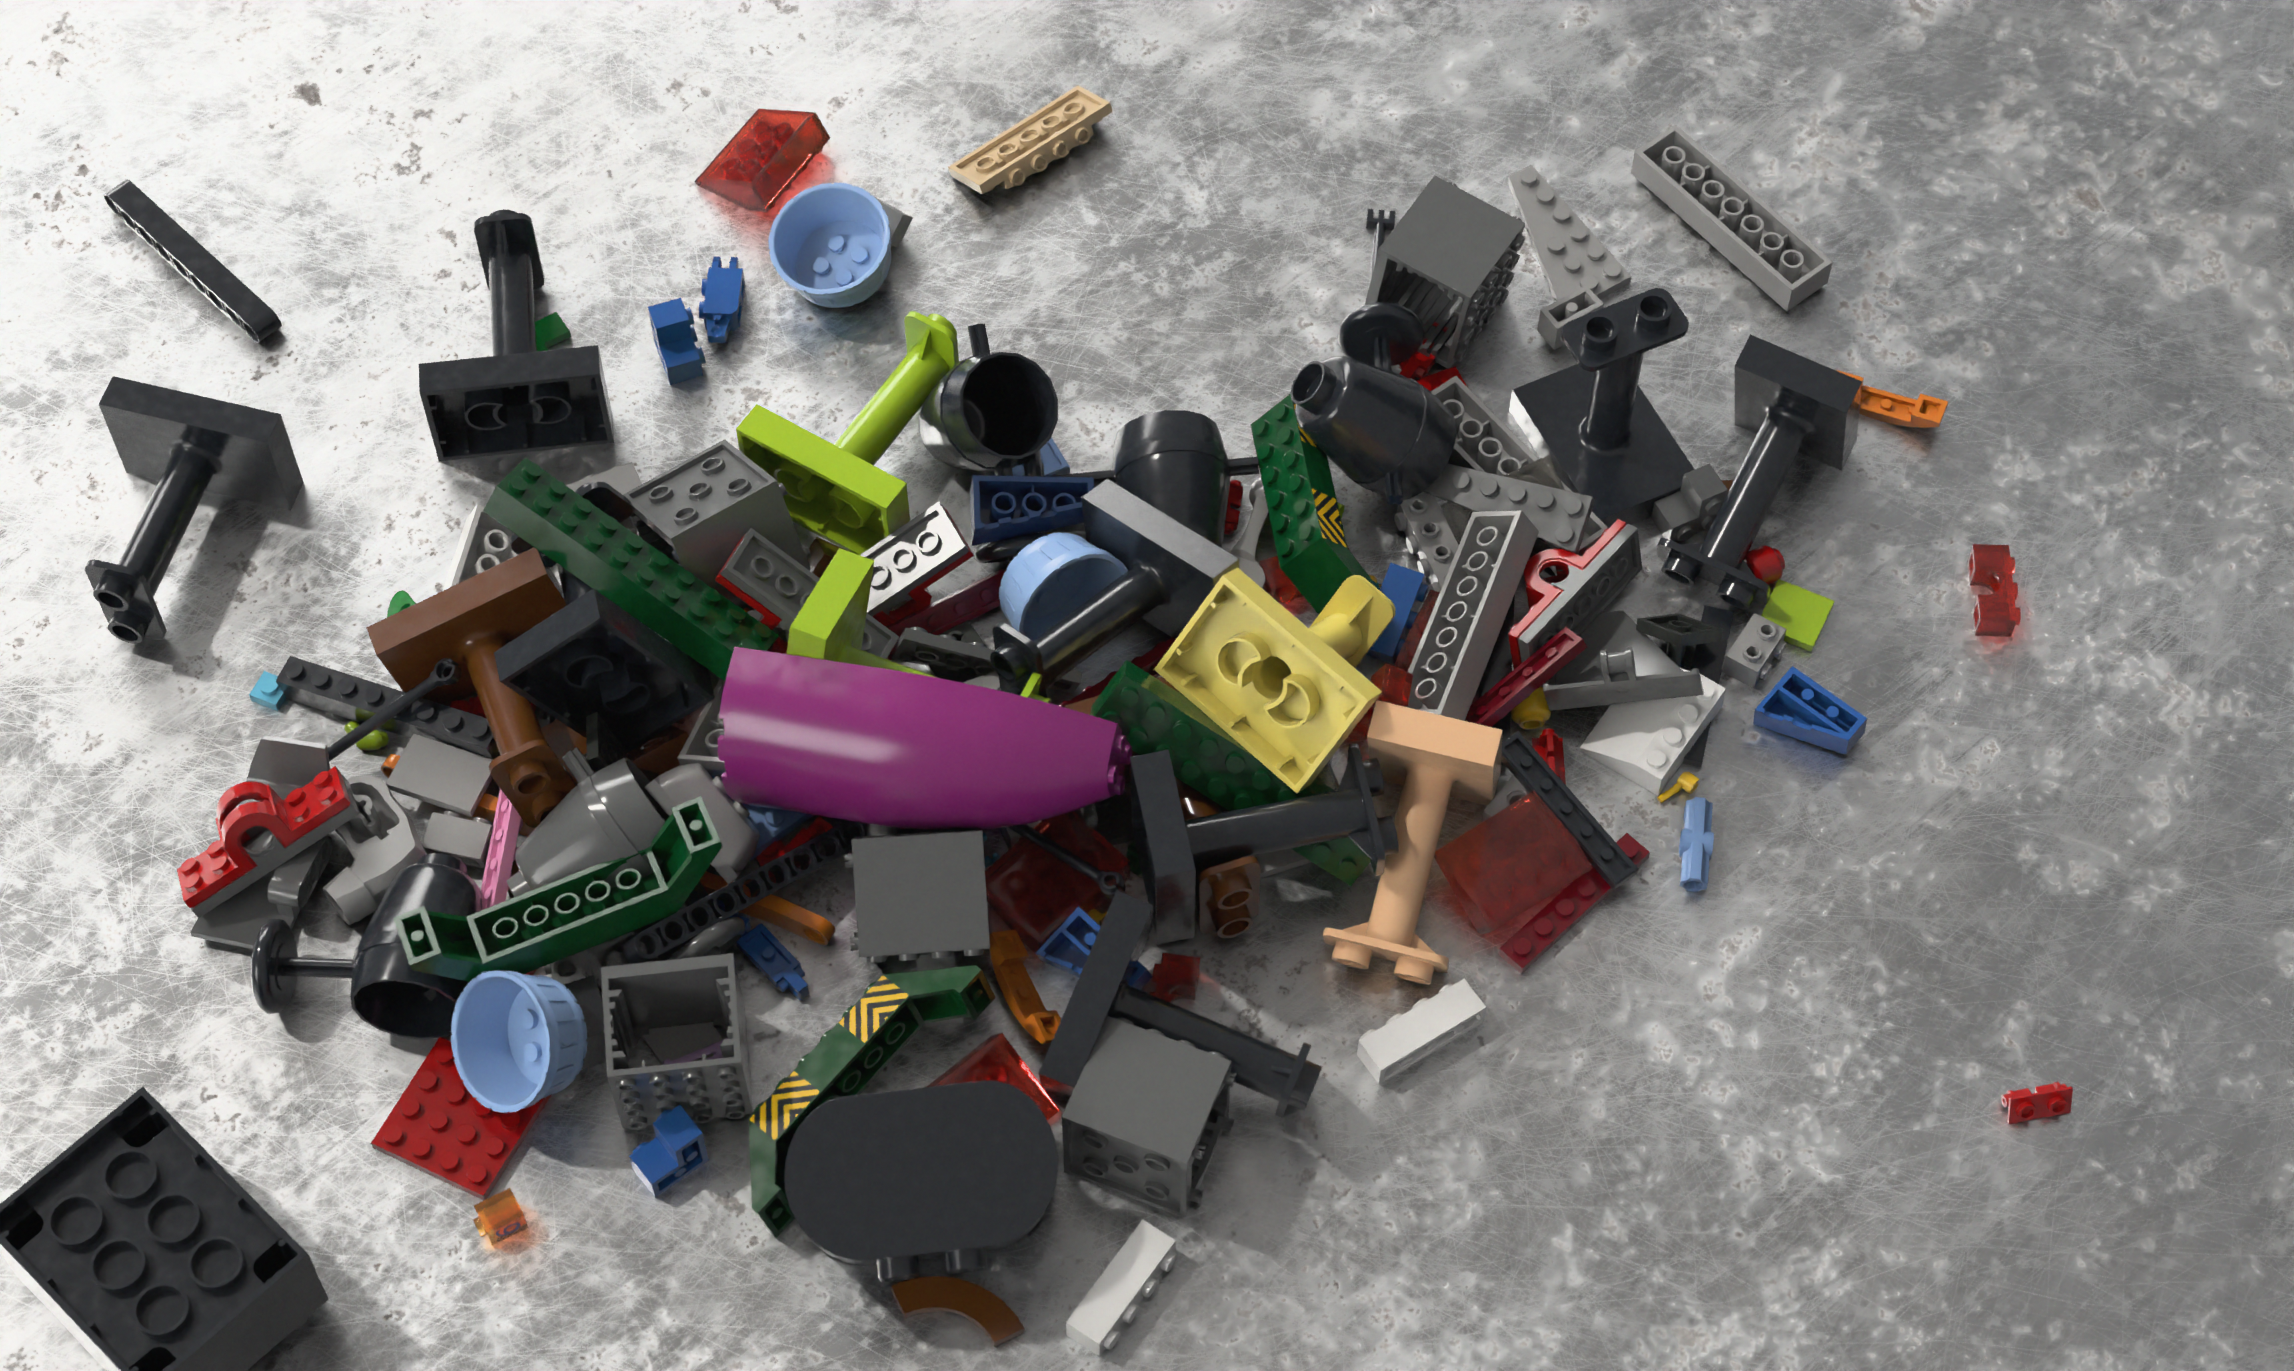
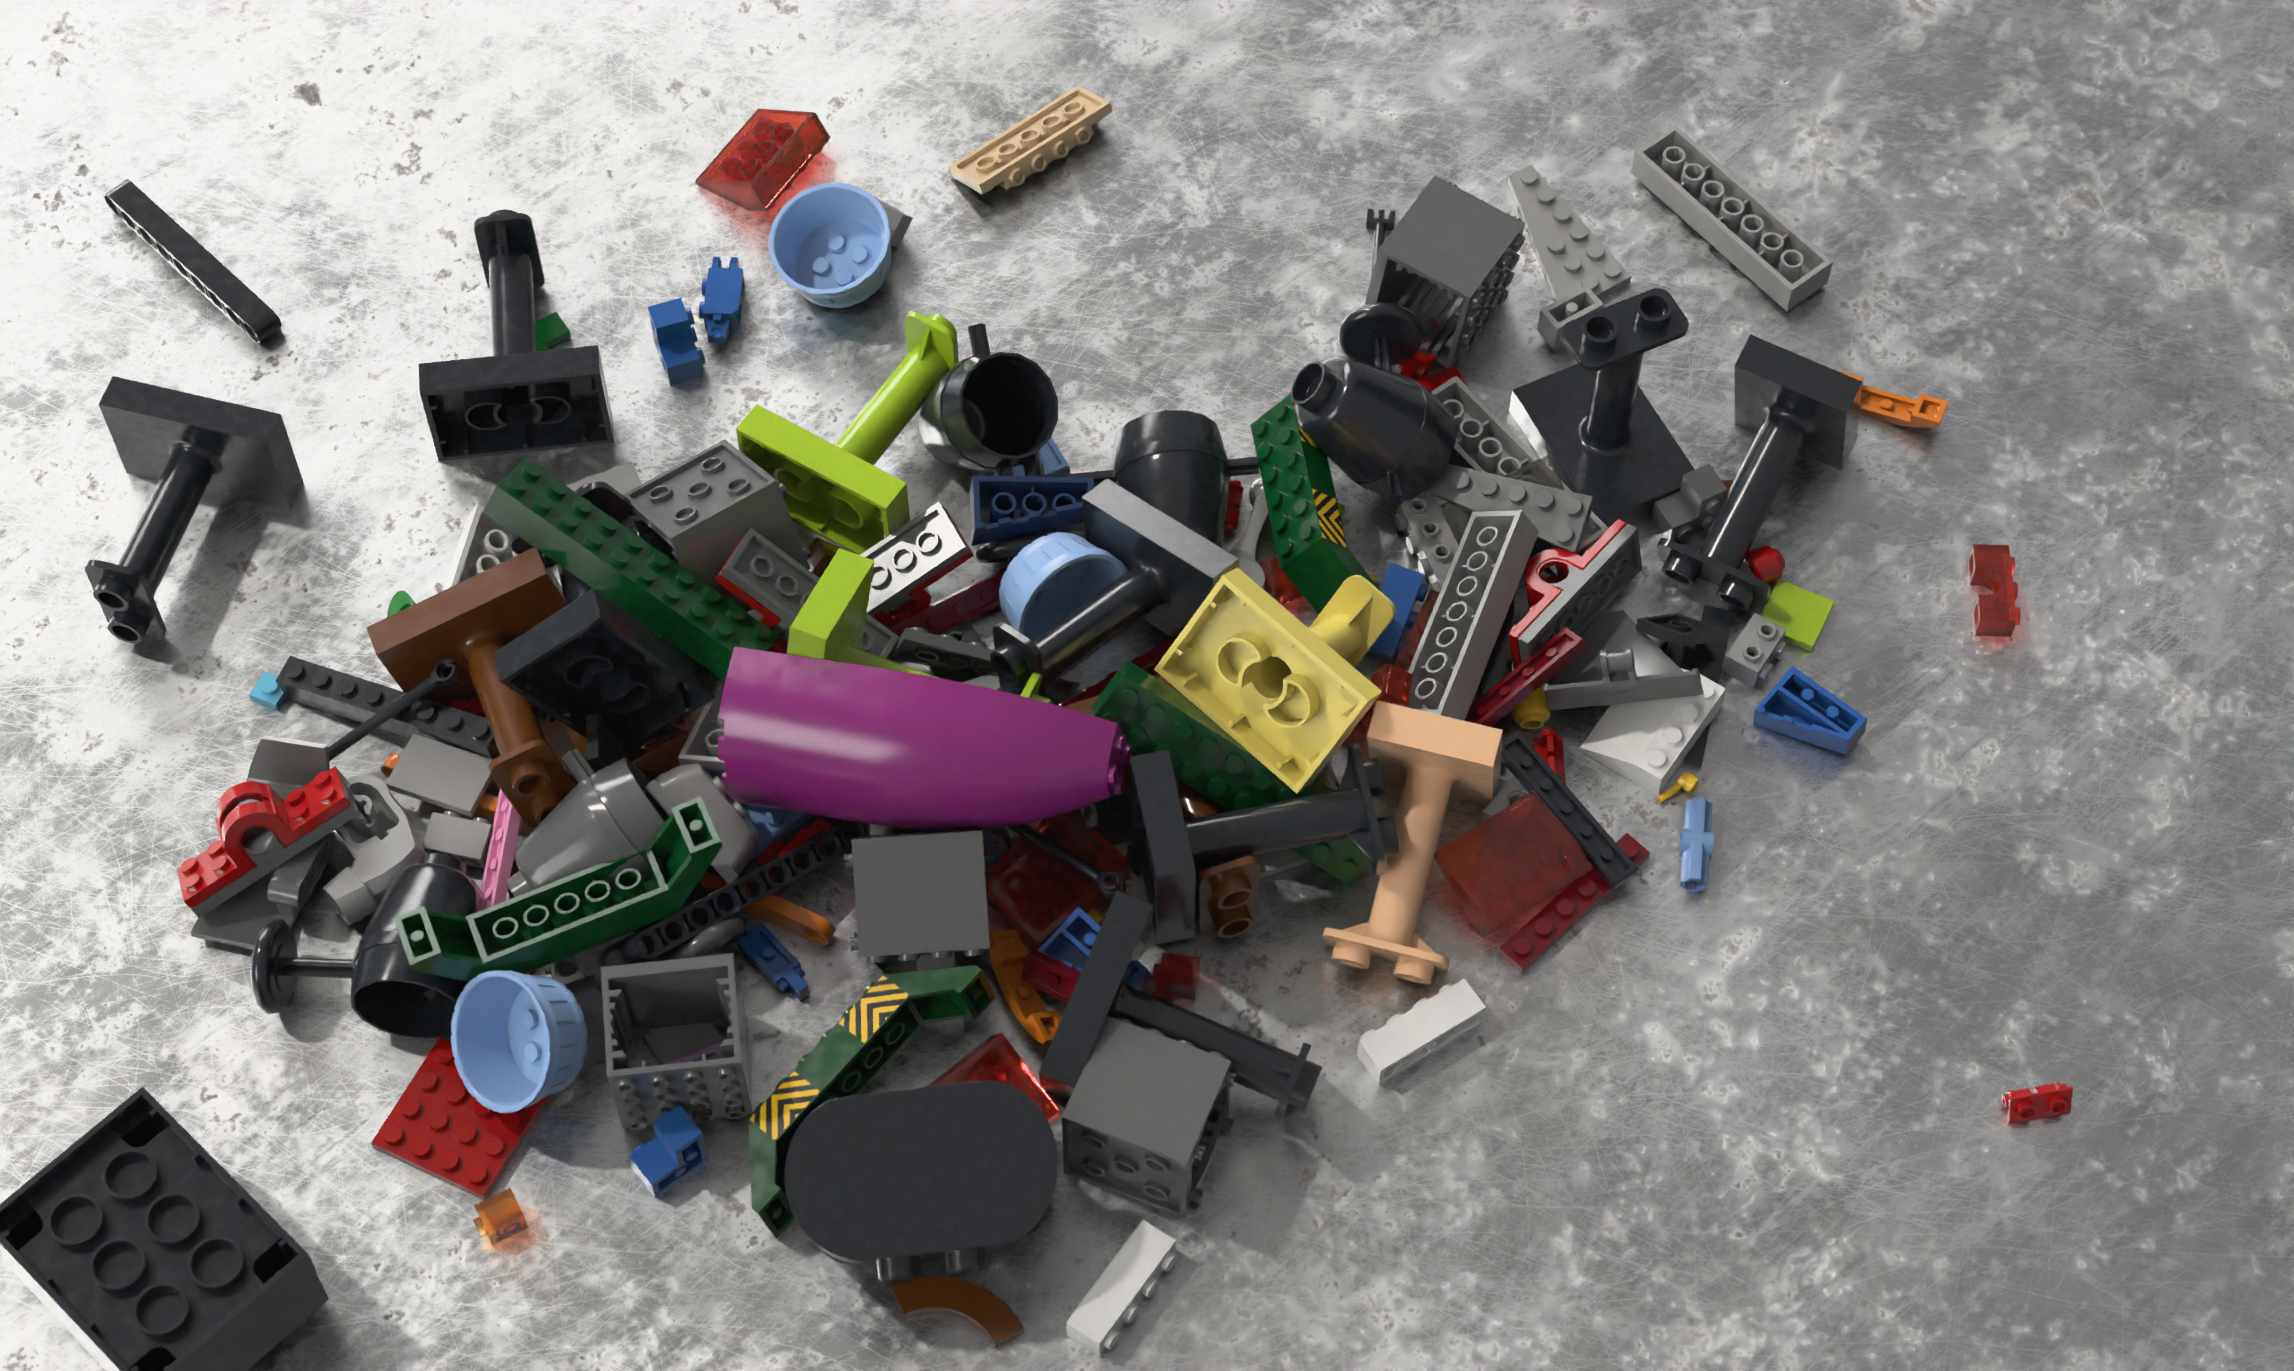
(372, 741): lime arm -> none
(1050, 975): none -> dark red panel

